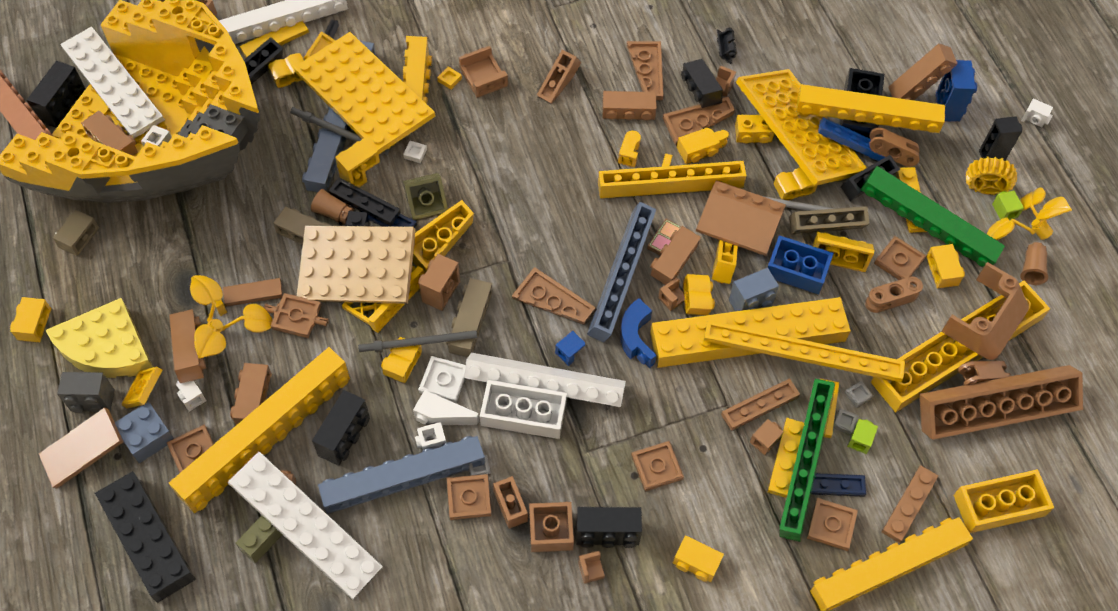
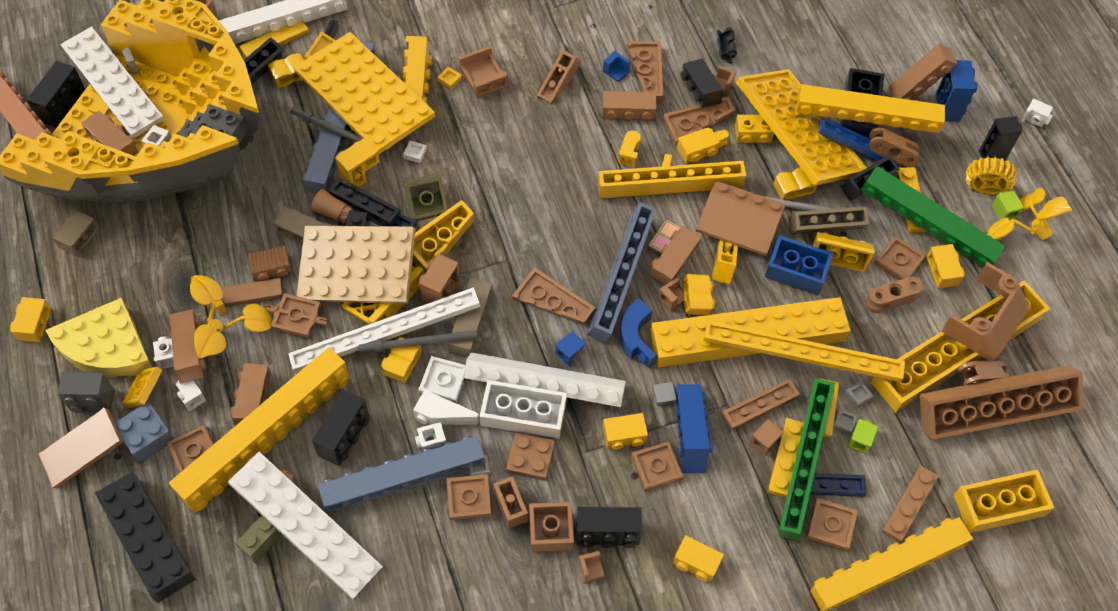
(130, 60): none -> light grey tile
(163, 352): none -> white brick
(270, 263): none -> medium nougat brick
(389, 327): none -> white plate
(530, 456): none -> medium nougat plate
(616, 66): none -> blue panel
(625, 431): none -> yellow brick
(664, 393): none -> light grey tile
(693, 428): none -> blue wedge
(754, 291): sand blue brick -> none
(1035, 264): medium nougat plant -> none

